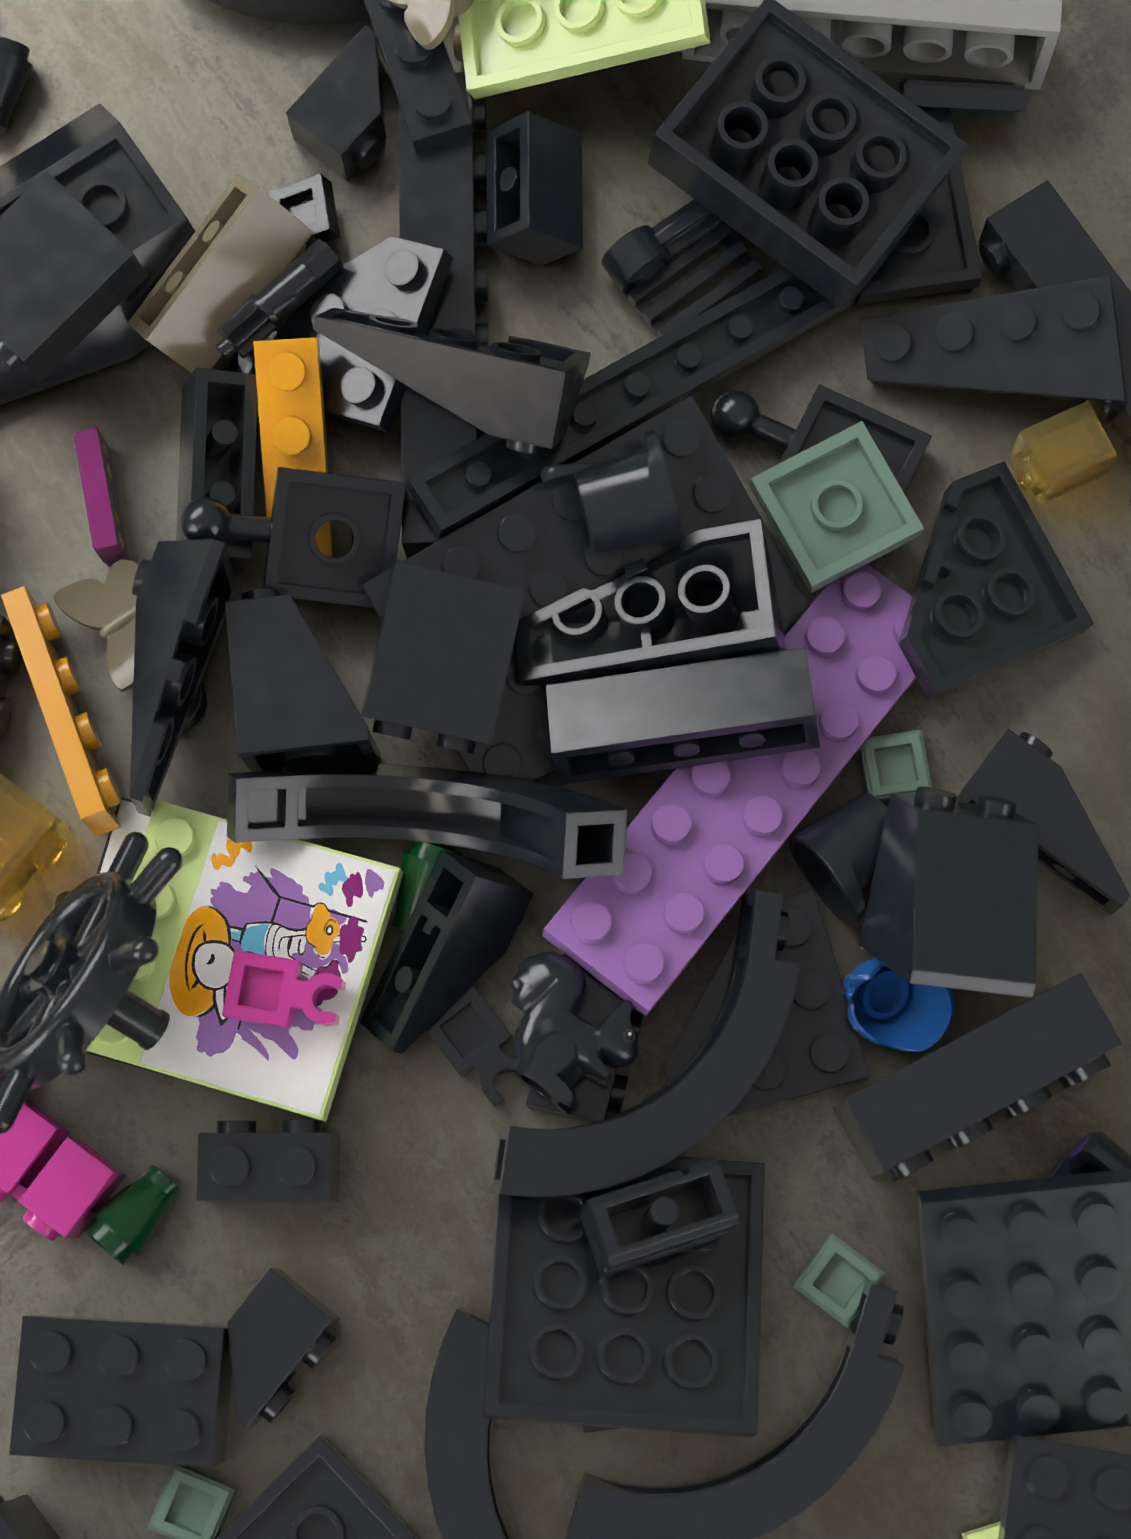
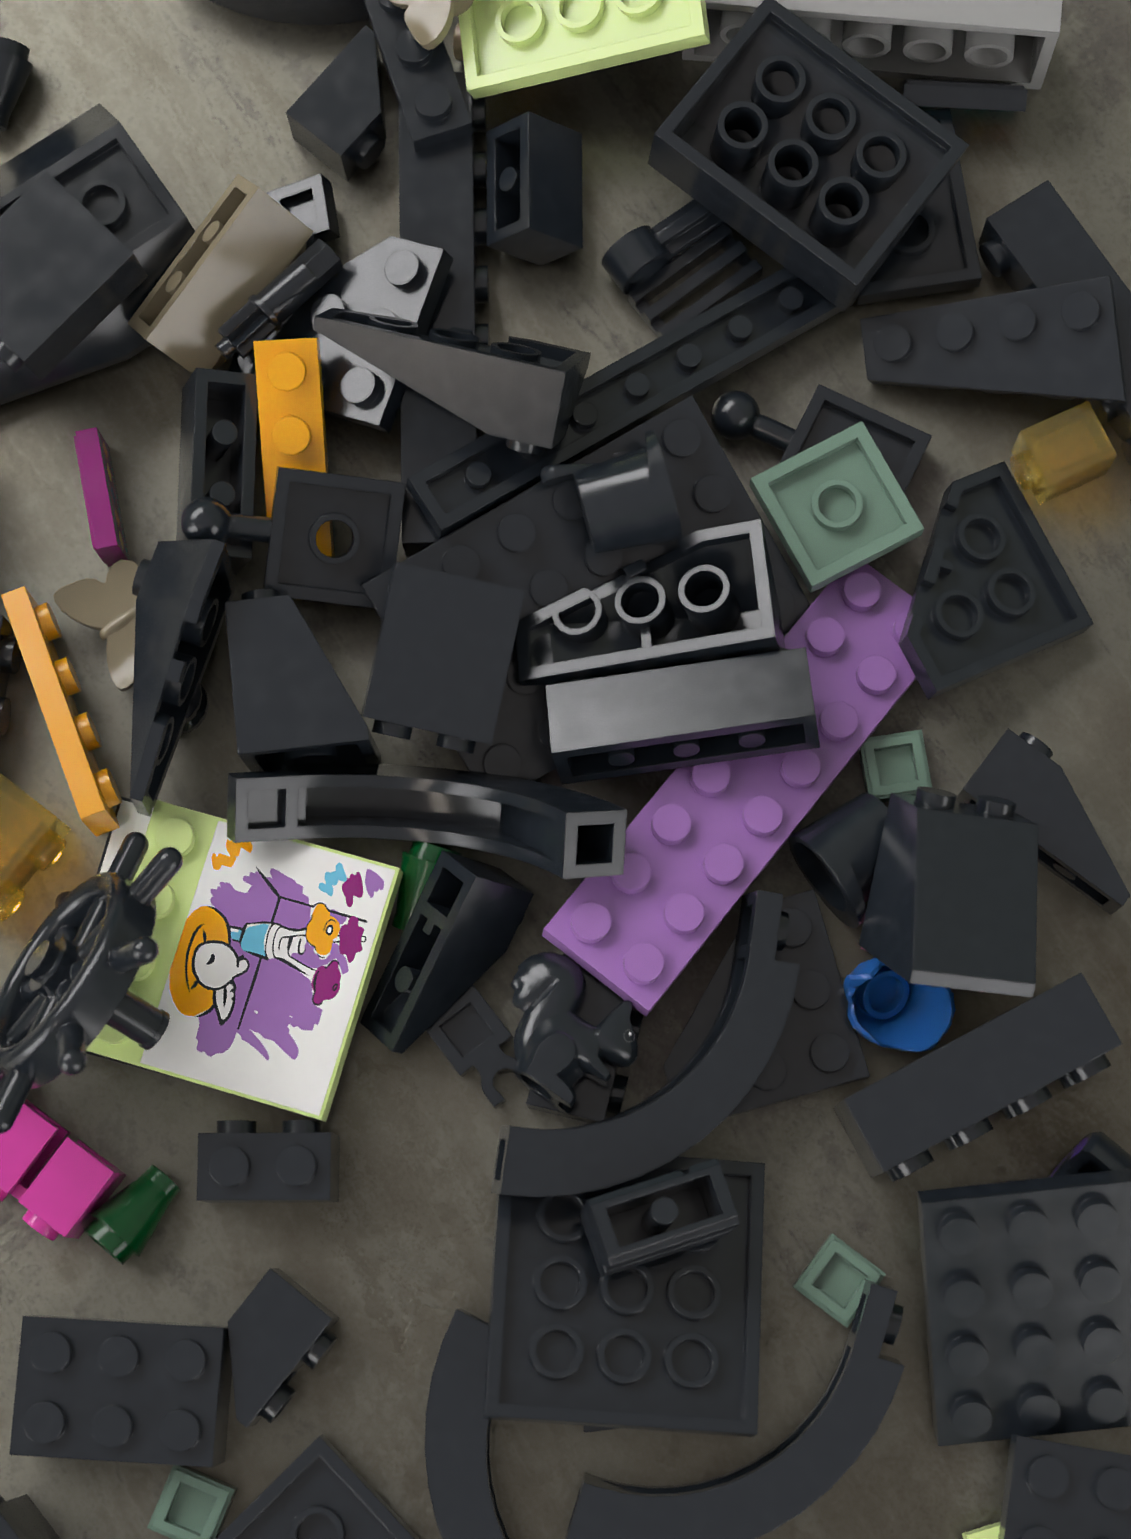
(270, 990): dark pink plate -> none

